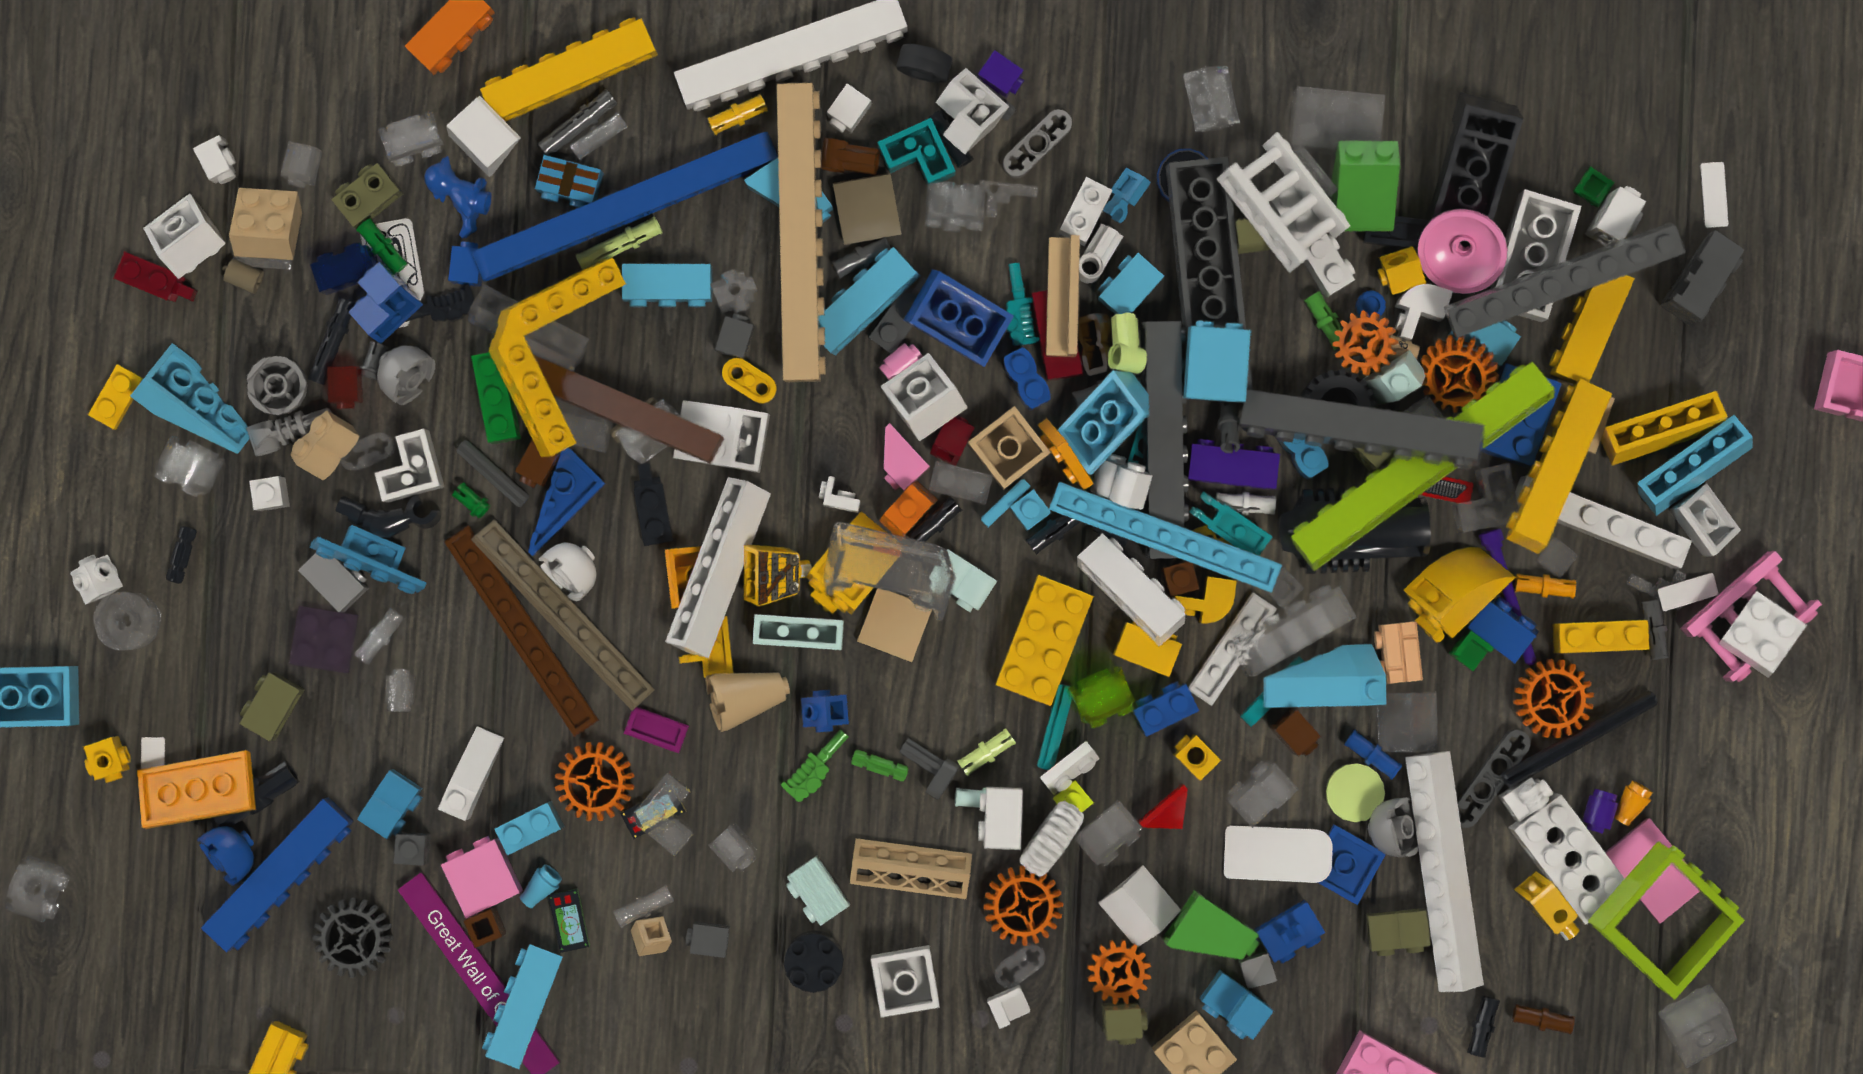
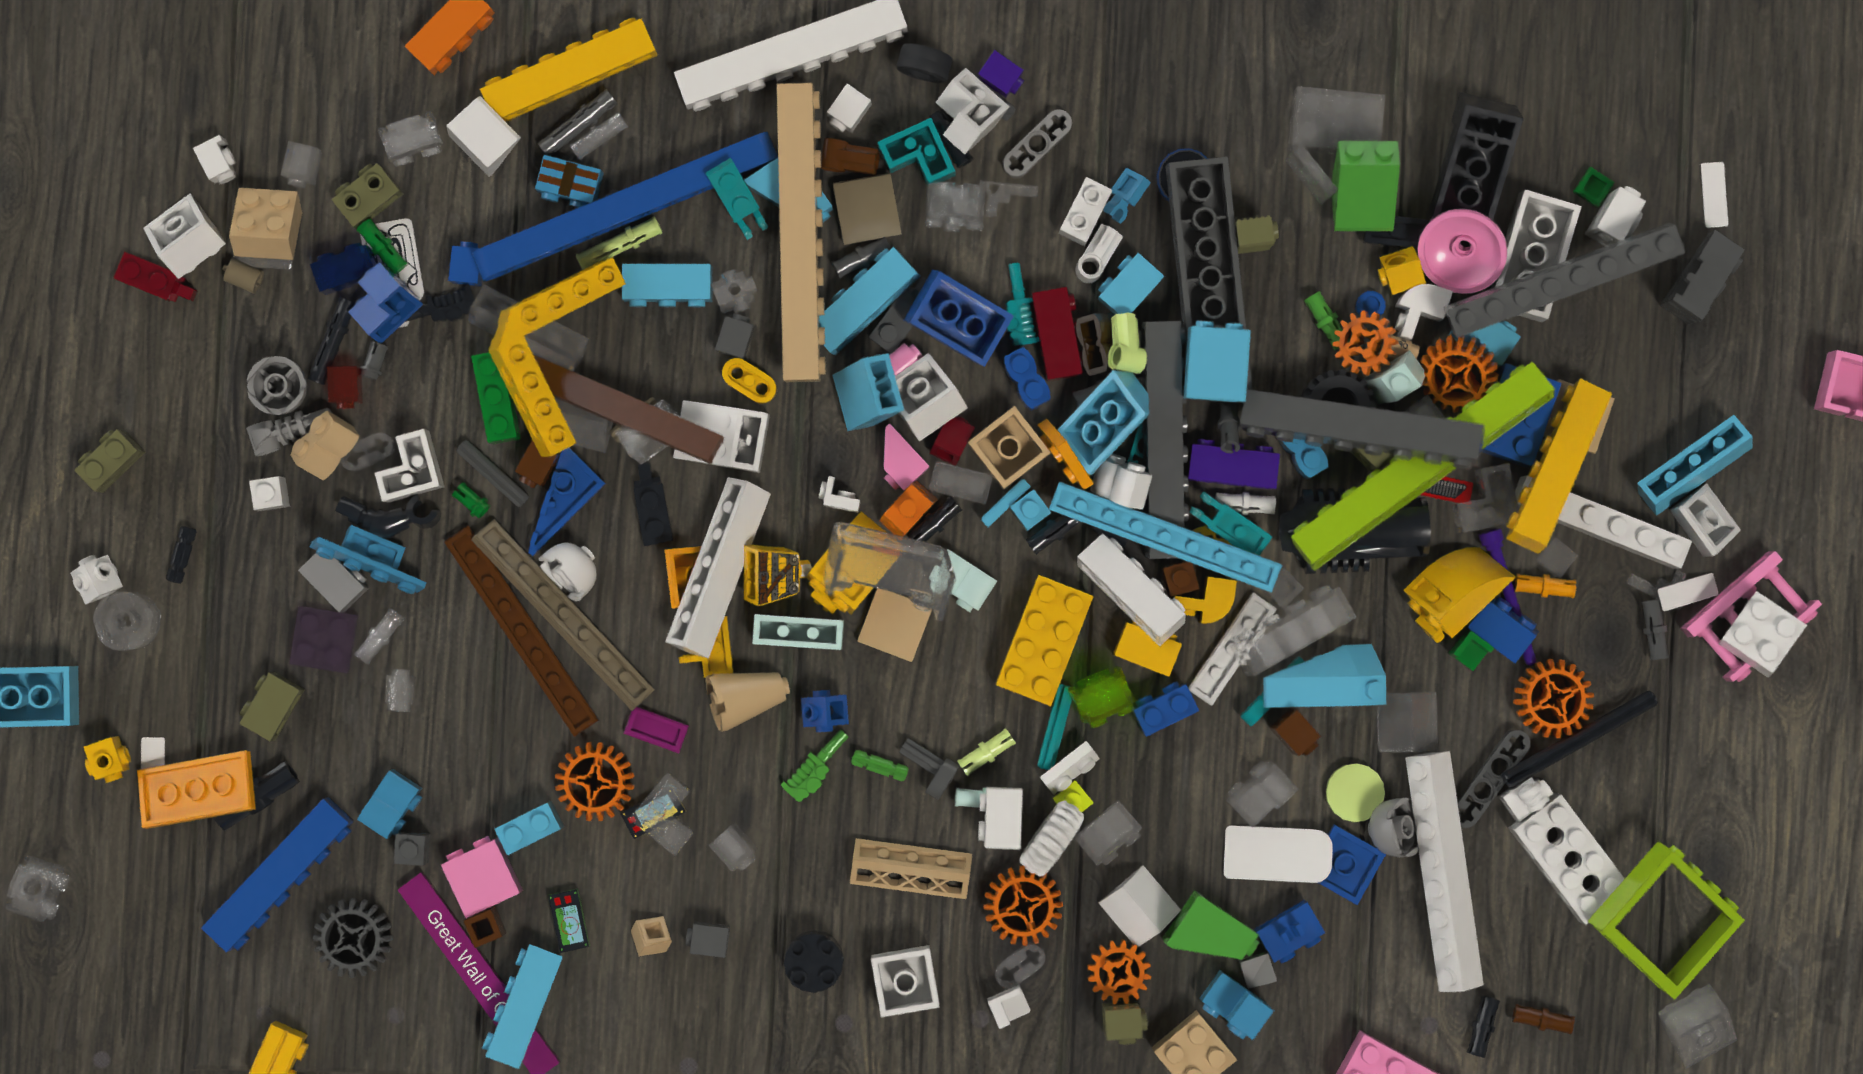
(109, 460): none -> olive brick
(115, 397): yellow plate -> none
(184, 397): medium azure wedge -> none
(189, 466): clear brick -> none
(228, 852): blue cylinder -> none
(403, 371): light grey cylinder -> none
(467, 197): blue animal -> none
(471, 774): white slope -> none
(542, 884): medium azure cone -> none
(643, 906): clear pin -> none
(735, 195): none -> teal hinge
(737, 114): yellow pin -> none
(817, 891): light aqua brick -> none
(868, 392): none -> medium azure brick
(1062, 296): tan fence -> none
(1168, 812): red slope -> none
(1208, 760): yellow brick -> none
(1211, 98): clear brick -> none
(1262, 216): white fence -> none
(1324, 261): white brick -> none
(1373, 754): blue pin -> none
(1398, 930): olive brick -> none
(1399, 651): light nougat brick -> none
(1548, 905): yellow torso -> none
(1589, 330): yellow brick -> none
(1600, 811): dark purple brick -> none
(1601, 636): yellow brick -> none
(1633, 801): light orange cone -> none
(1663, 428): yellow brick -> none
(1670, 889): bright pink tile -> none

